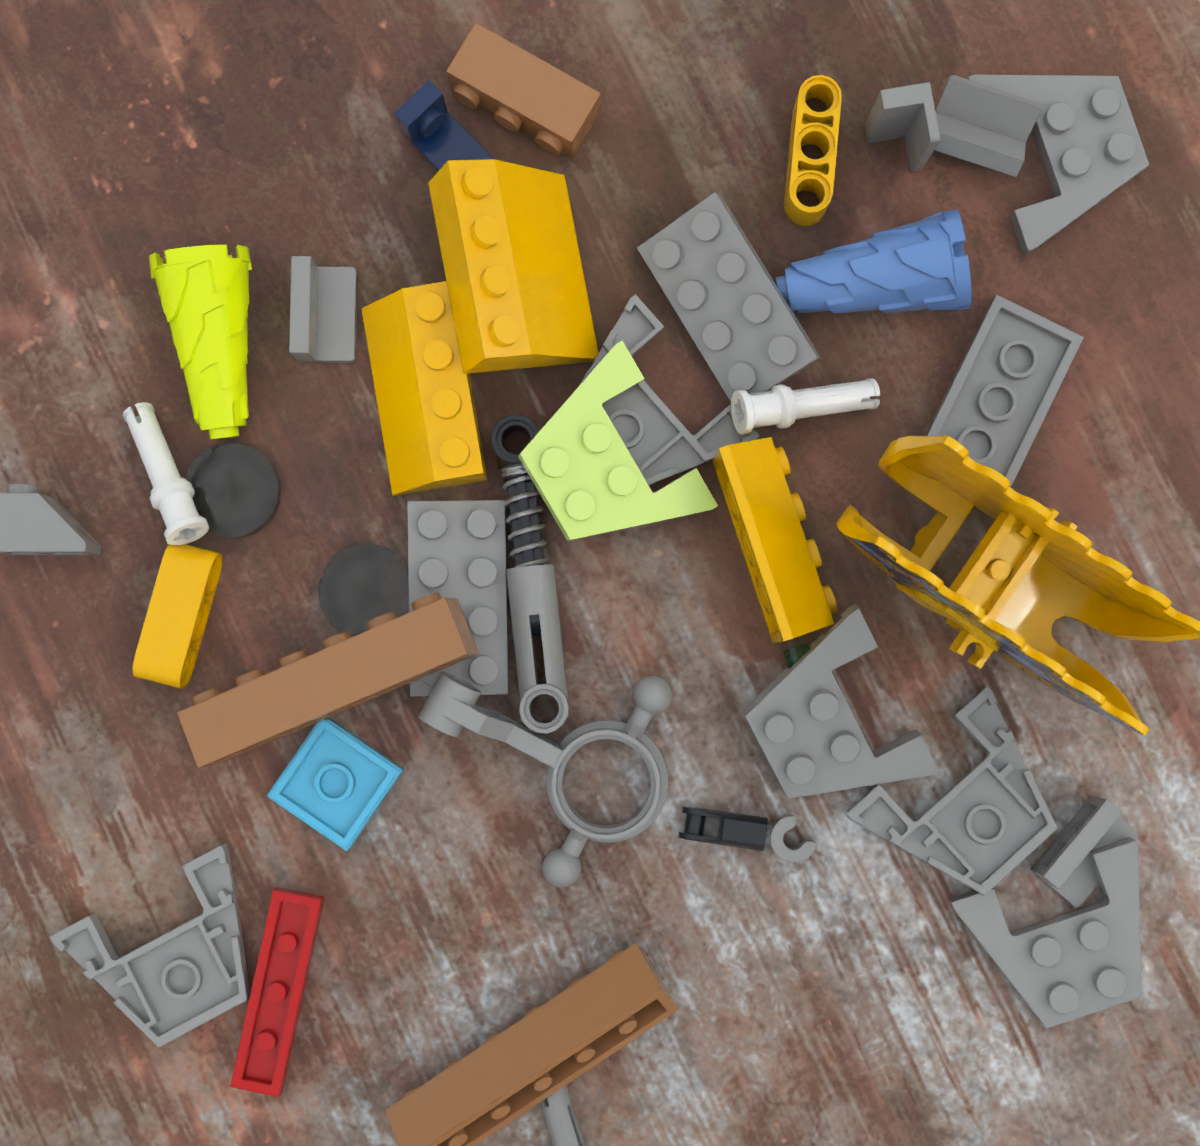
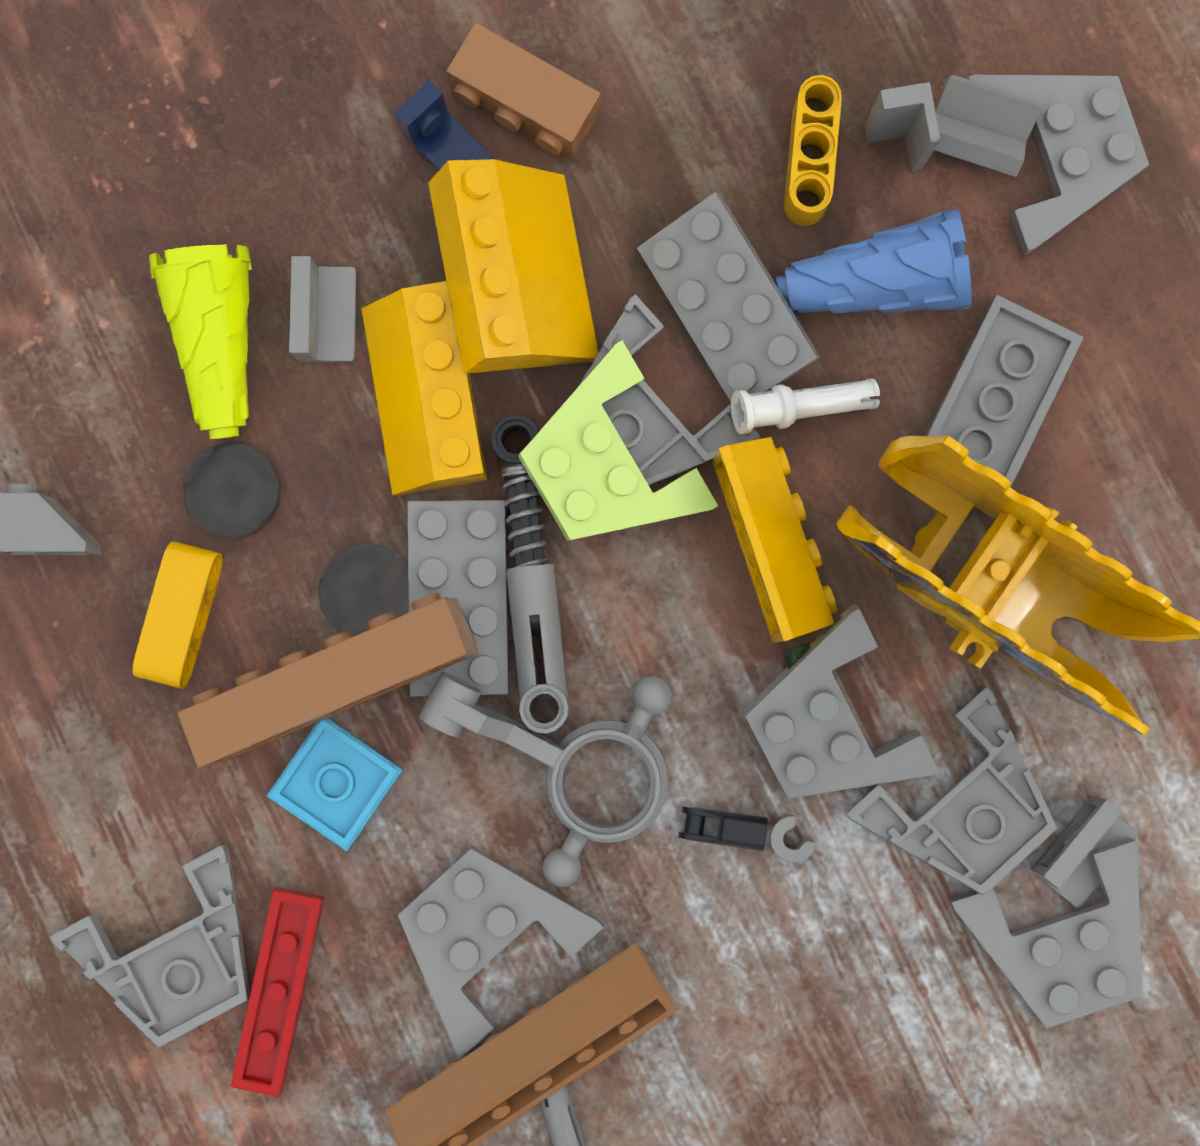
(170, 492): white pin -> none
(468, 921): none -> light grey wing

